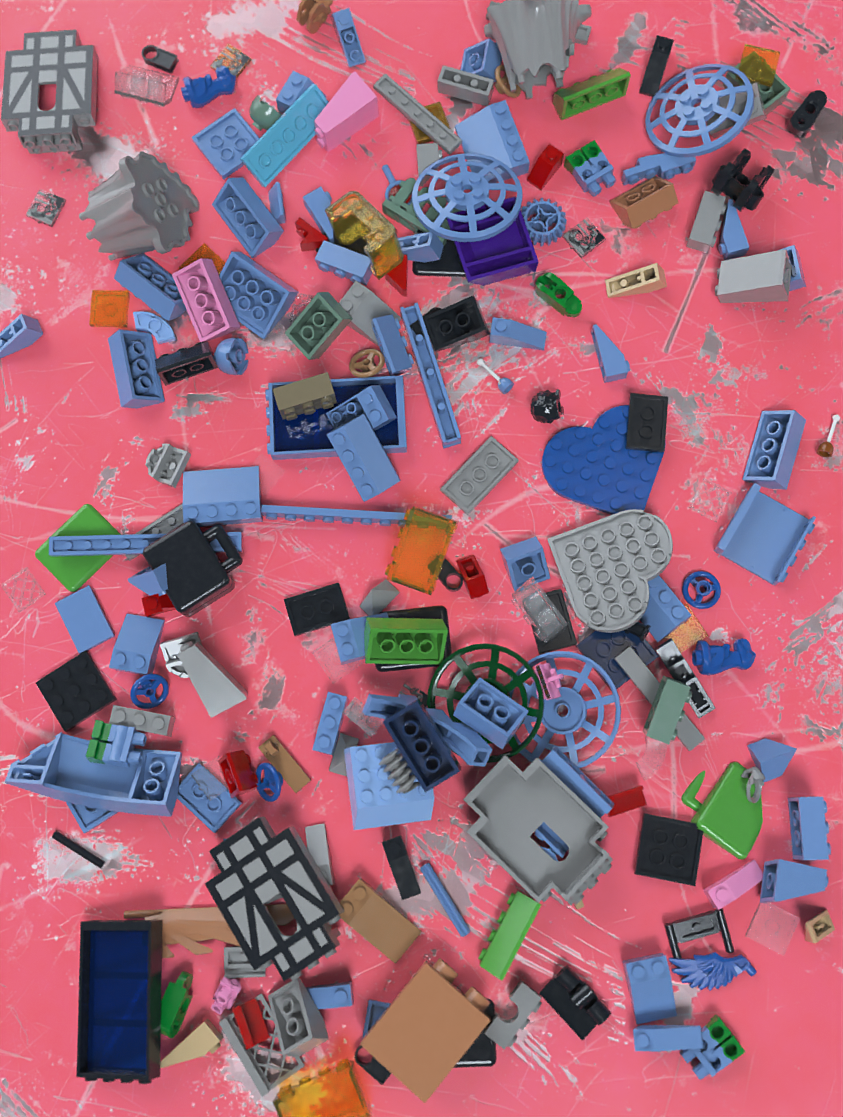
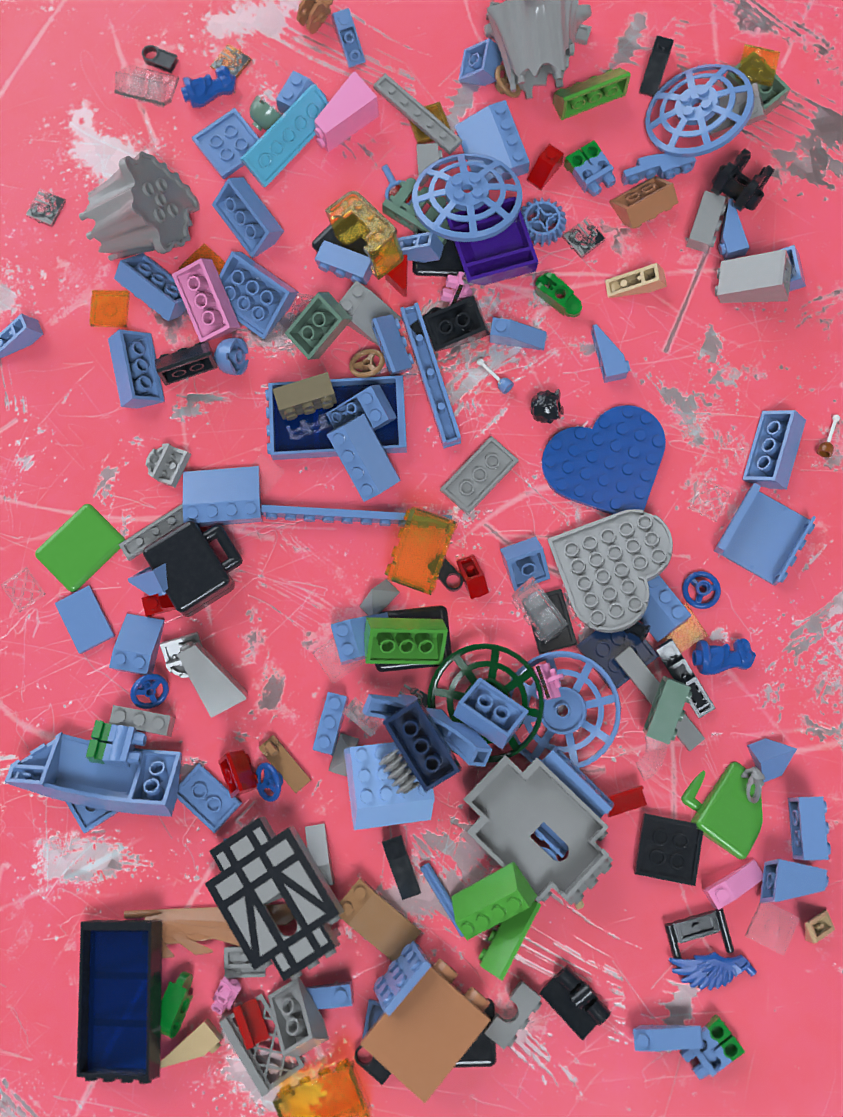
(45, 60): panel -> none
(76, 691): black plate -> none
(78, 849): black bar -> none
(117, 544): medium blue plate -> none
(155, 325): light blue tile -> none
(210, 779): clear piece -> none
(276, 203): medium blue slope -> none
(312, 238): red slope -> none
(316, 203): medium blue slope -> none
(316, 609): black tile -> none
(401, 977): none -> medium blue plate
(458, 290): none -> bright pink hips
(465, 85): light grey brick -> none
(492, 900): none -> bright green slope
(646, 422): black tile -> none
(650, 988): medium blue slope -> none
(813, 104): black piece -> none

